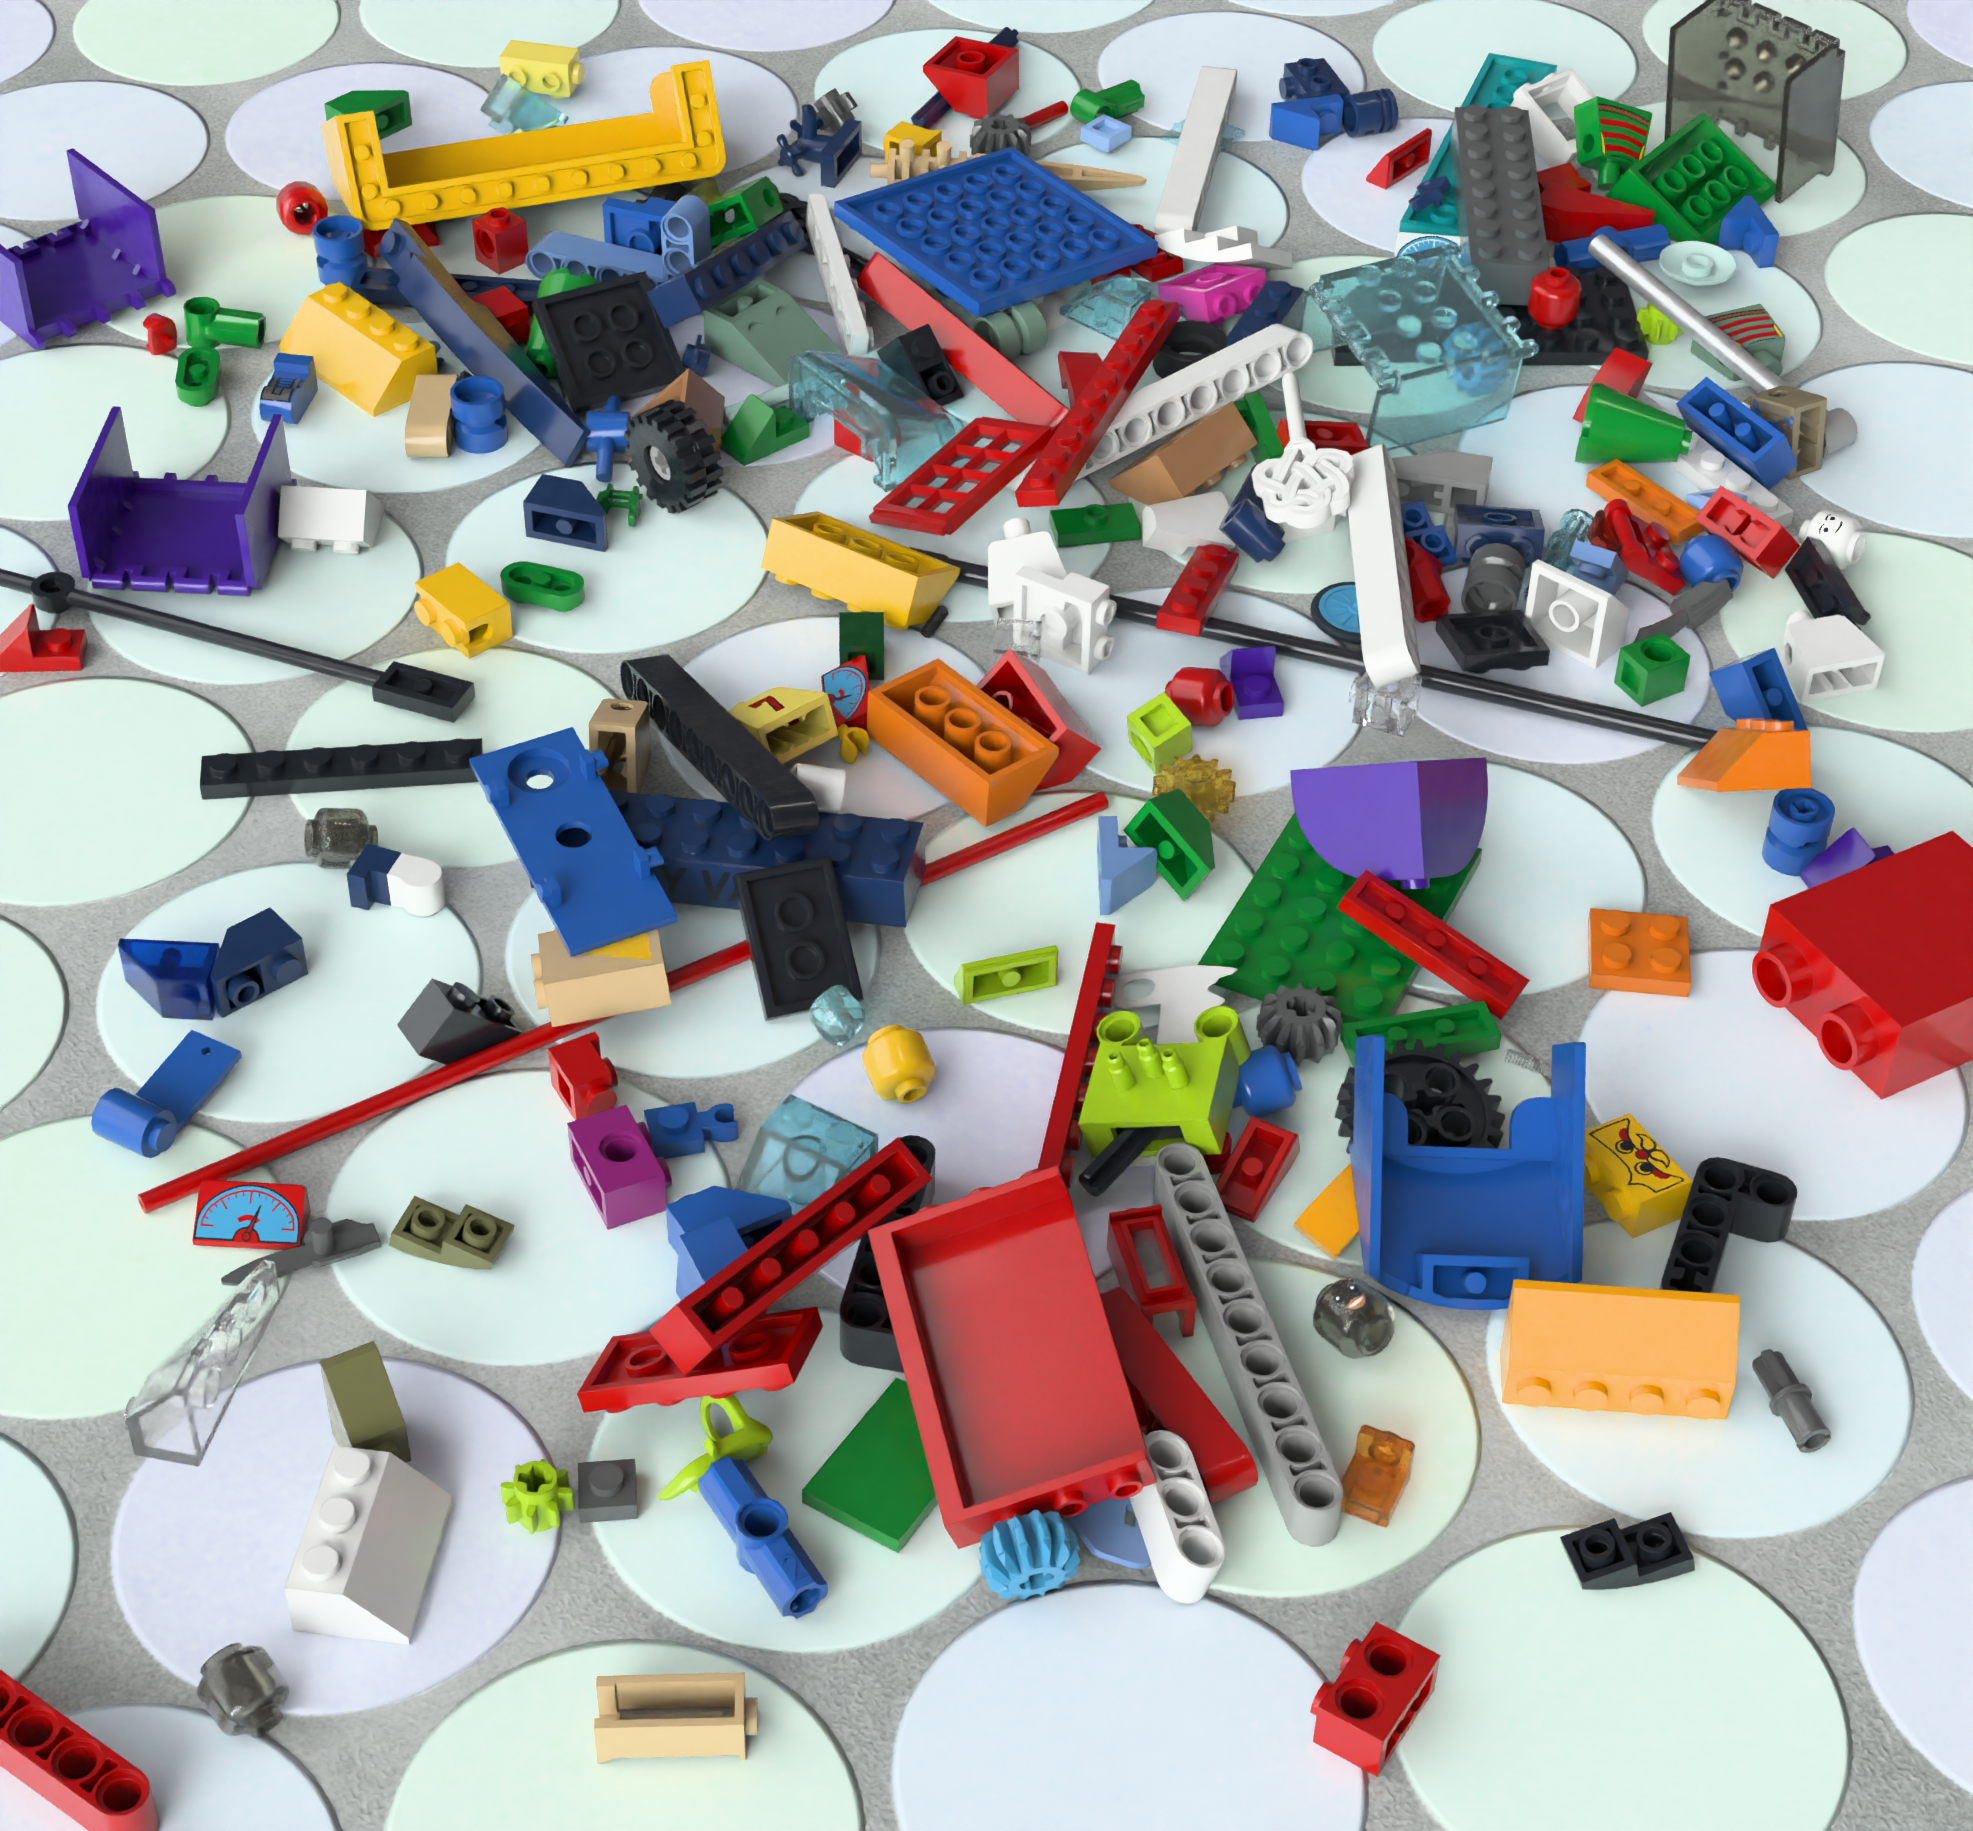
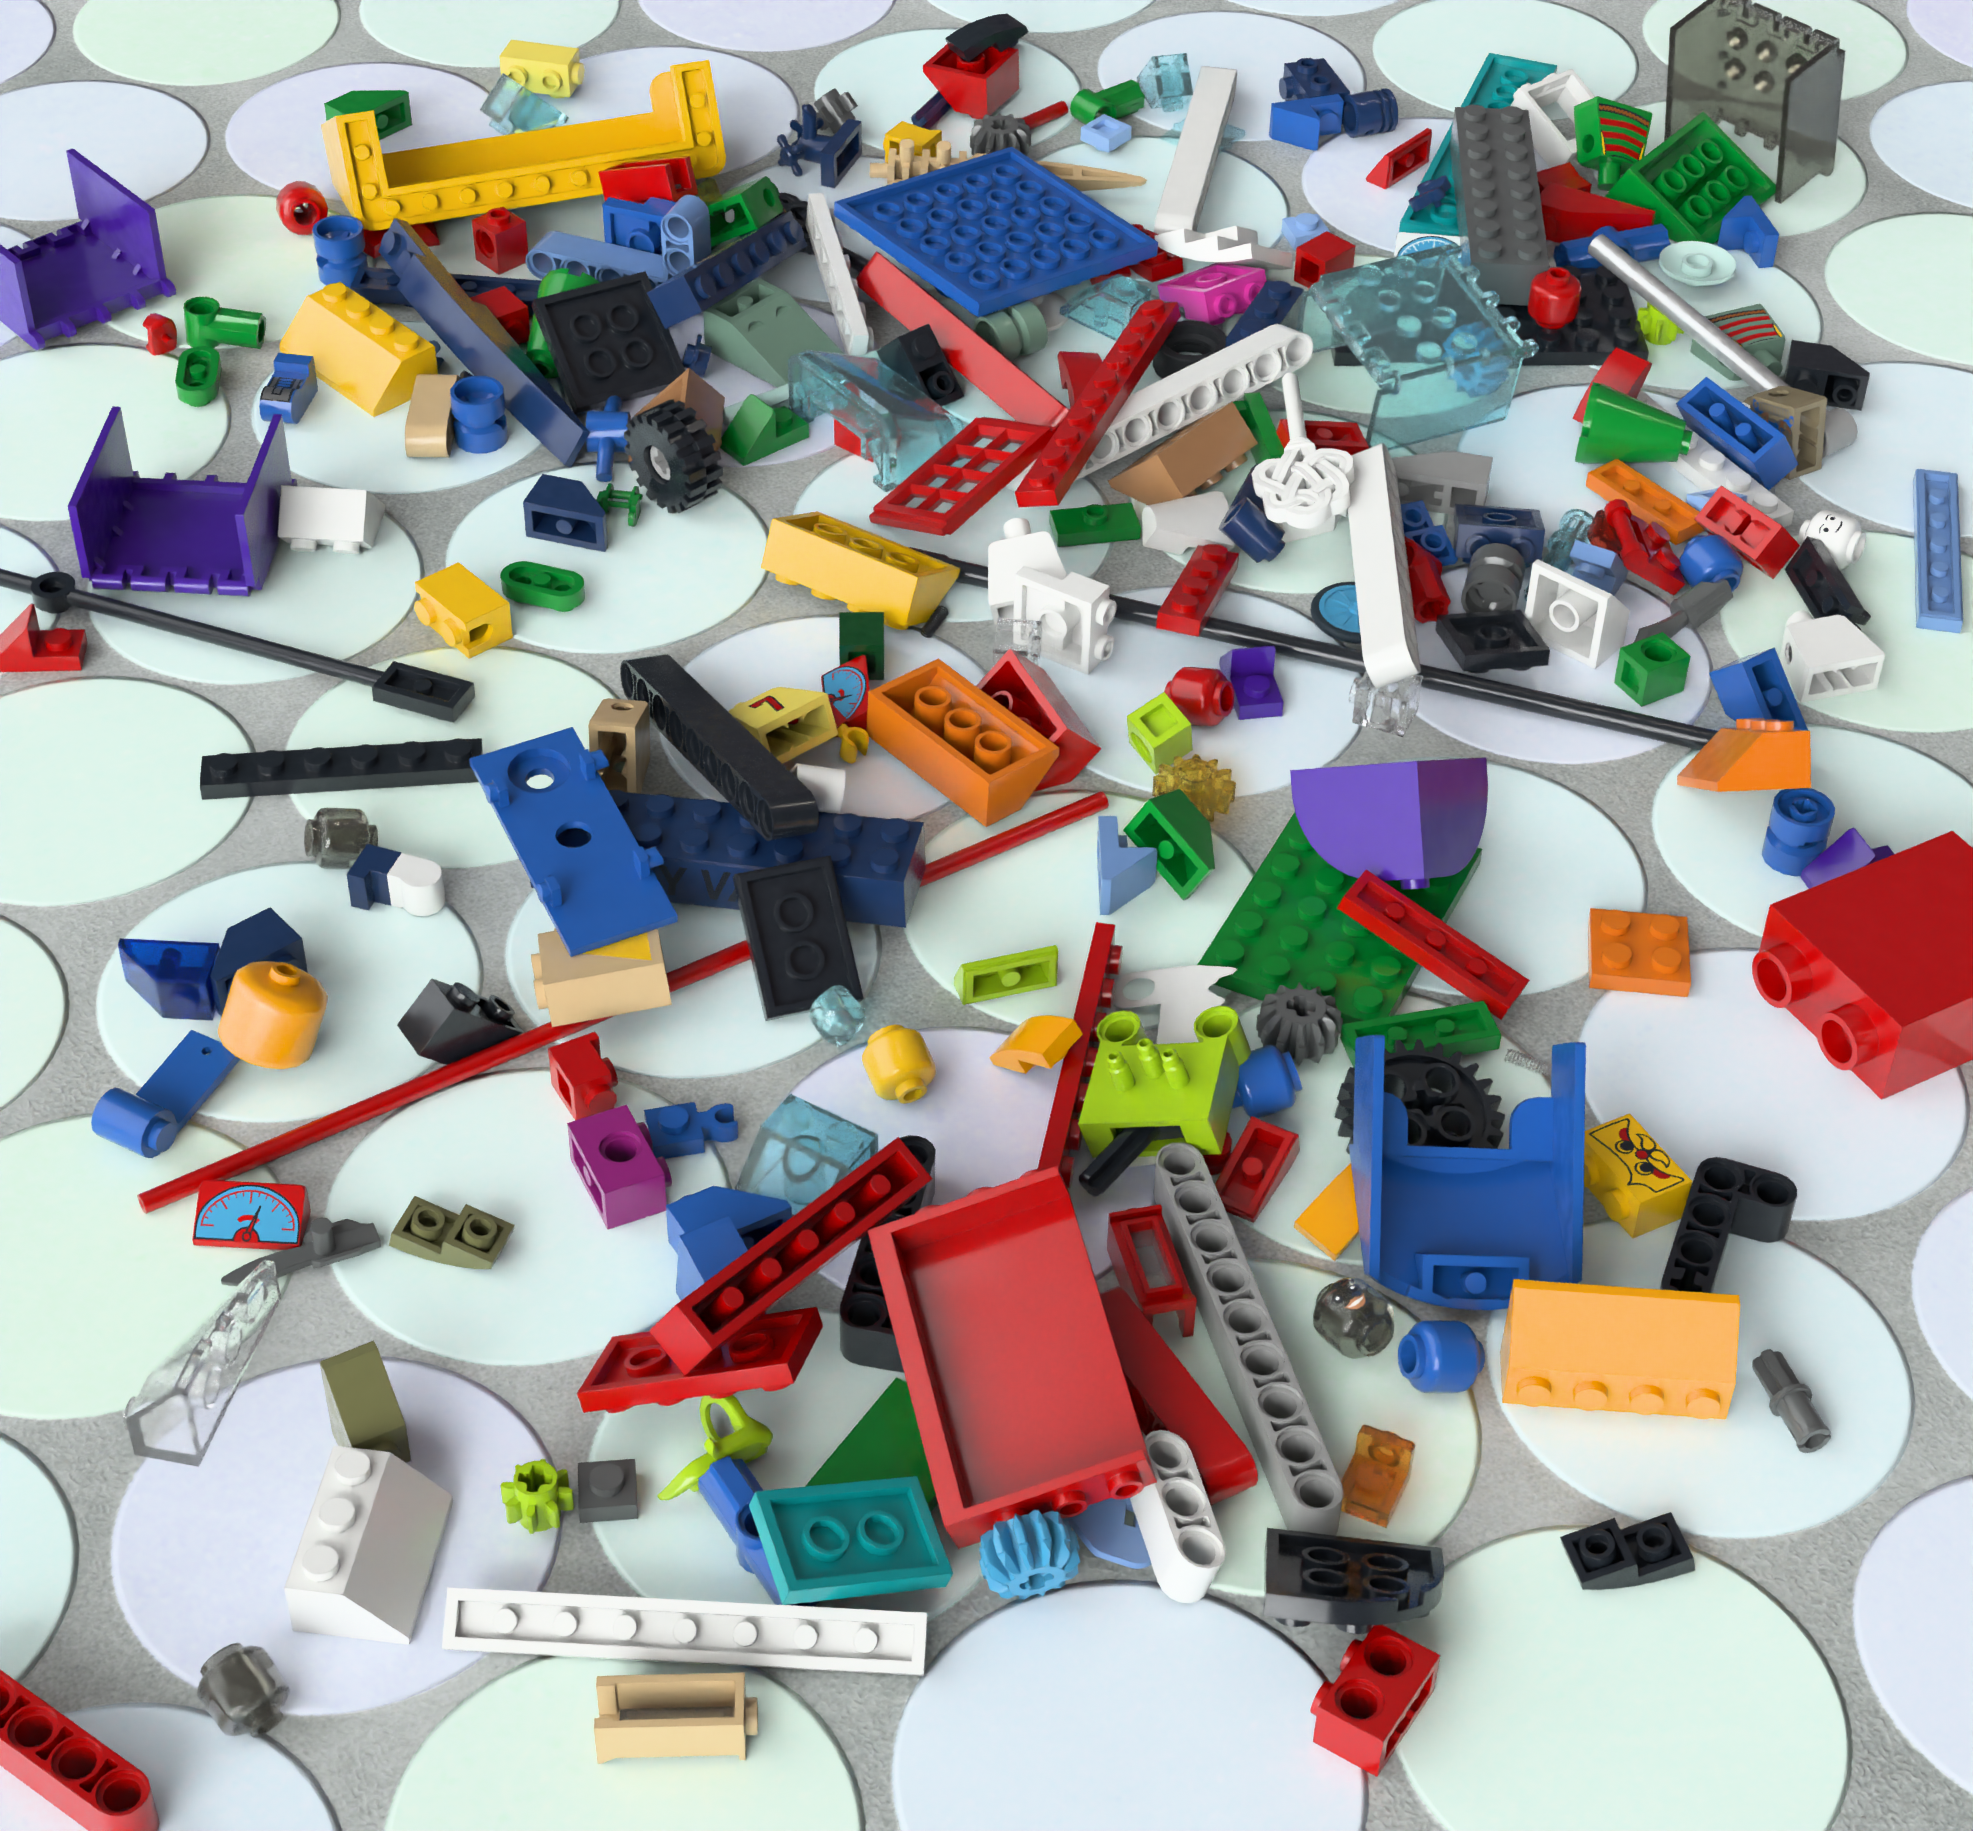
(272, 1015): none -> light orange head
(655, 178): none -> red window
(685, 1631): none -> white plate
(850, 1540): none -> teal plate
(995, 31): none -> black slope
(1038, 1042): none -> light orange slope
(1166, 82): none -> clear light blue slope
(1302, 228): none -> light blue plate
(1322, 256): none -> red brick
(1348, 1580): none -> black plate
(1441, 1356): none -> blue head
(1827, 373): none -> black slope
(1937, 551): none -> medium blue tile

